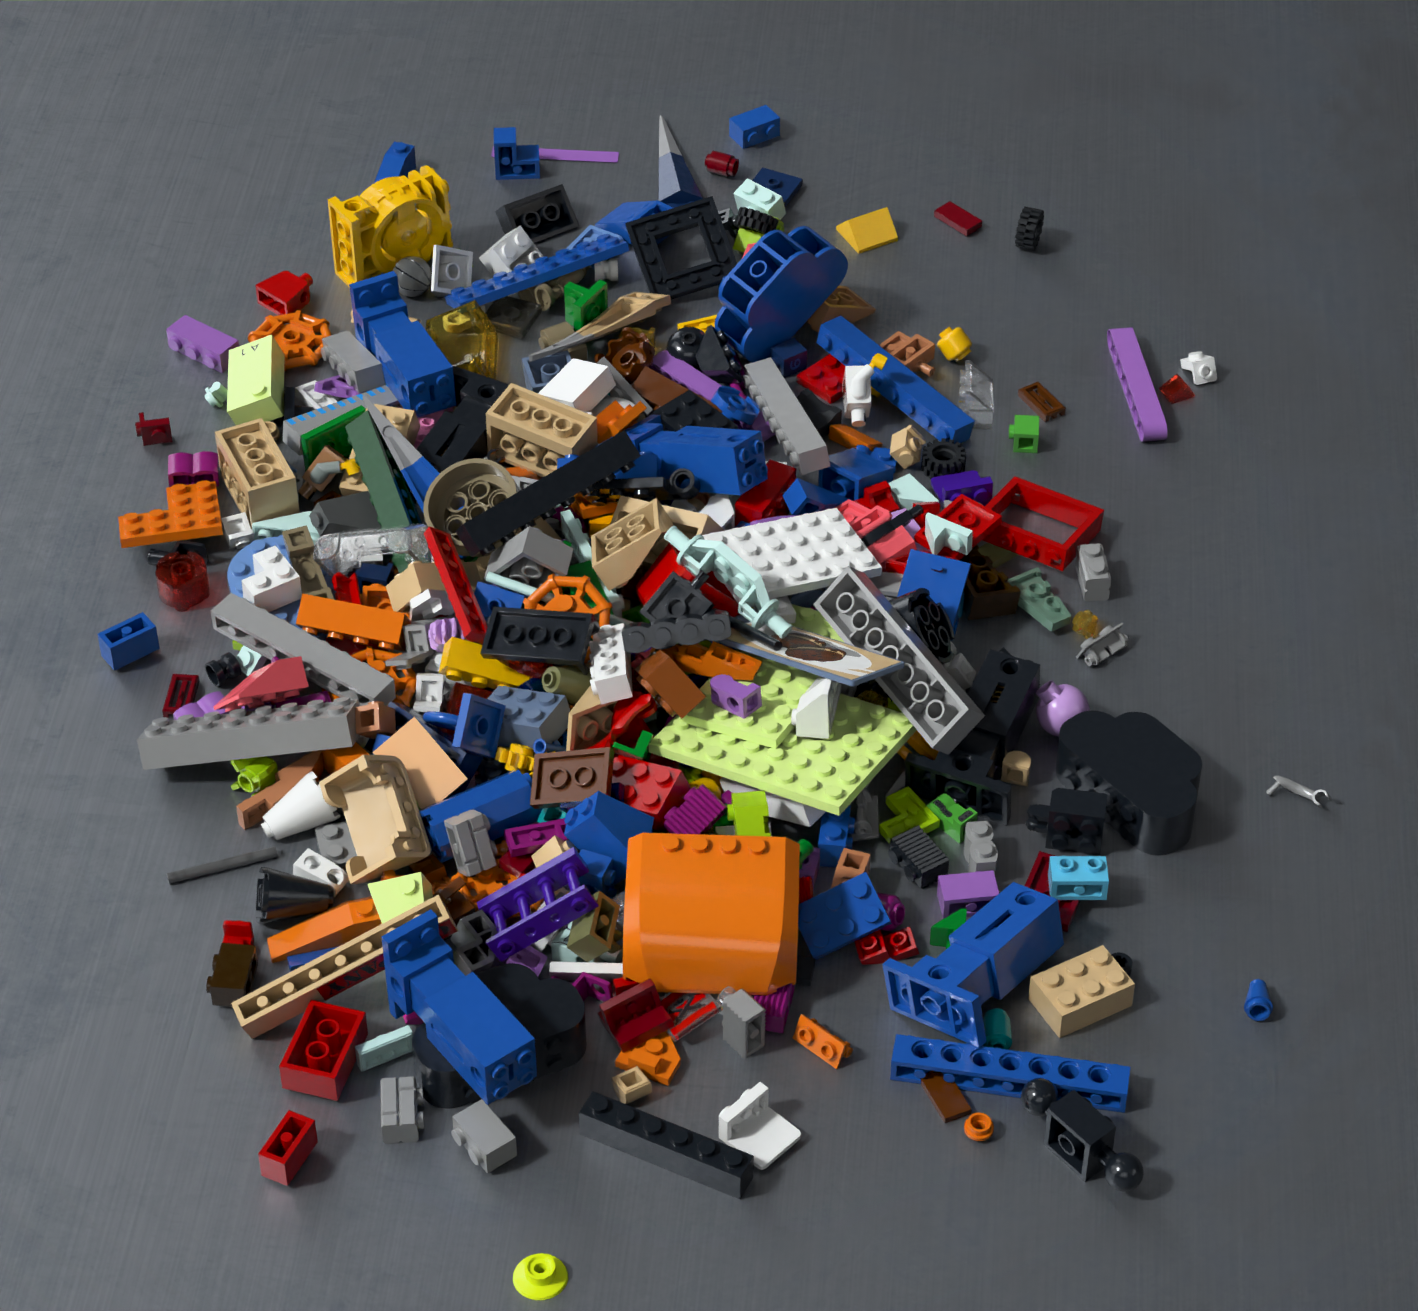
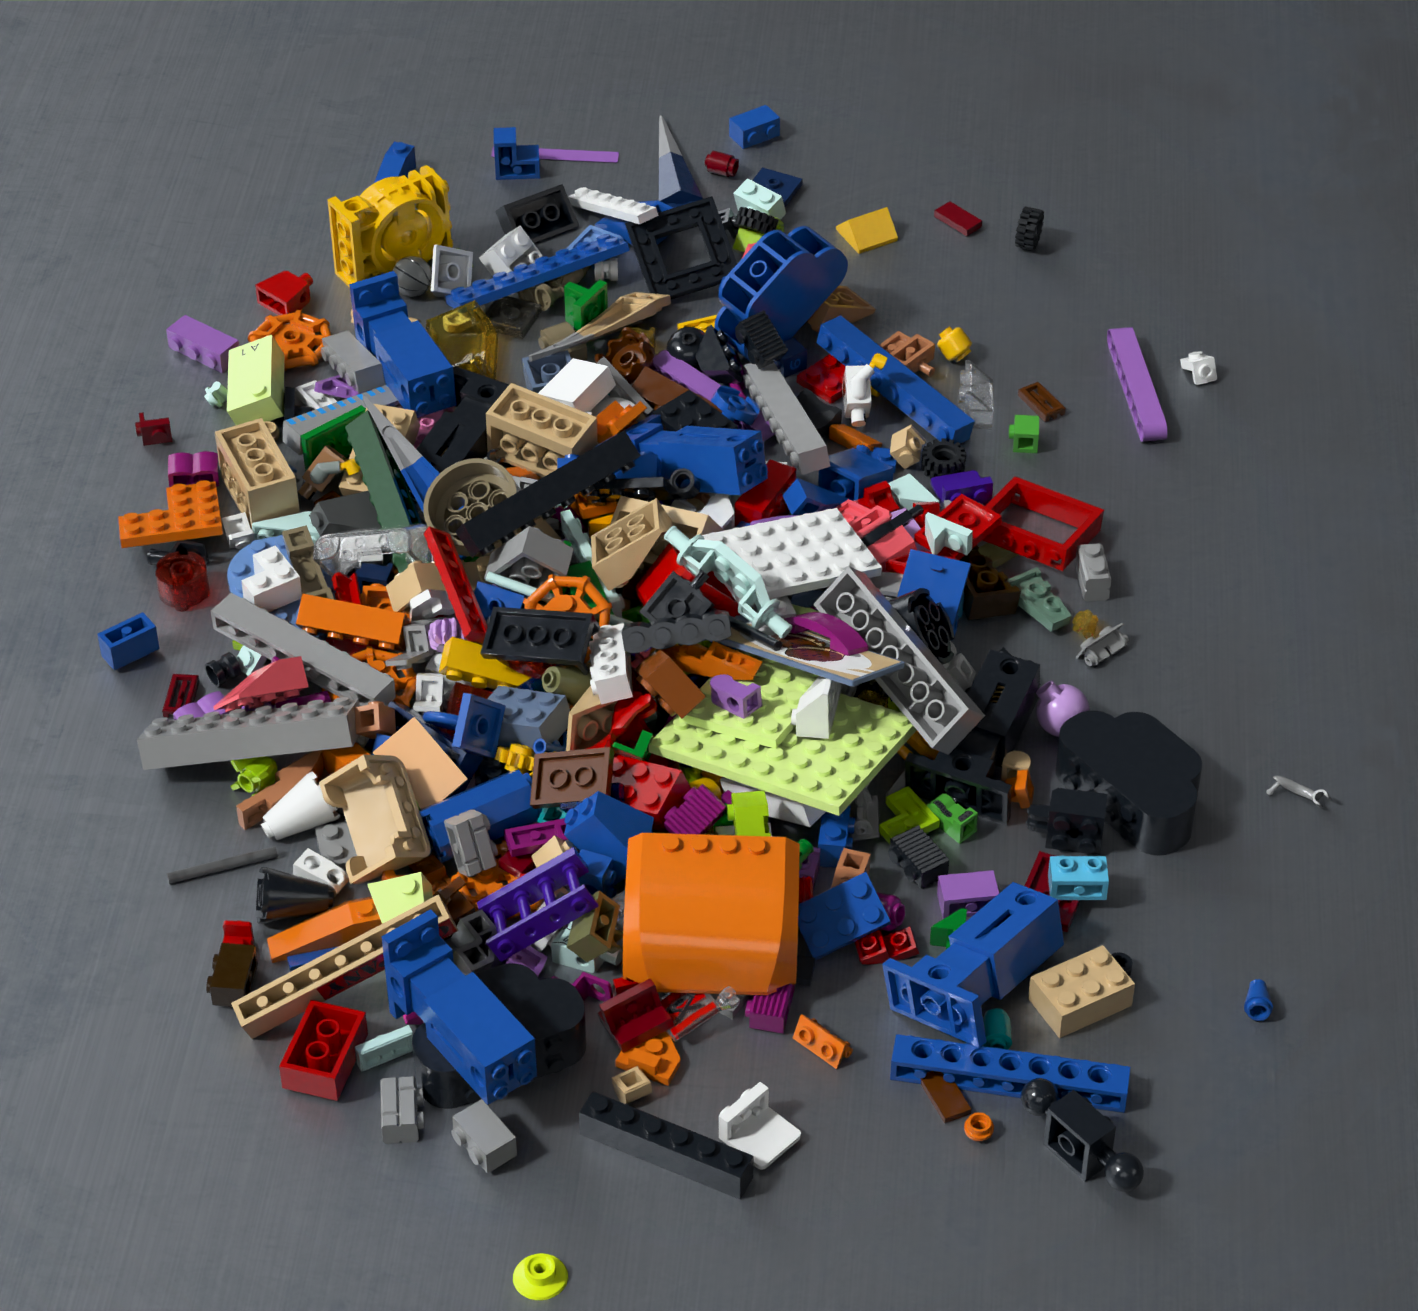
(288, 1147): red brick -> none
(572, 970): white tile -> none
(612, 205): none -> white plate
(743, 1023): light grey brick -> none
(760, 339): none -> black brick
(842, 636): none -> magenta slope
(979, 847): light grey brick -> none
(1022, 788): none -> orange tile
(1176, 390): clear red slope -> none

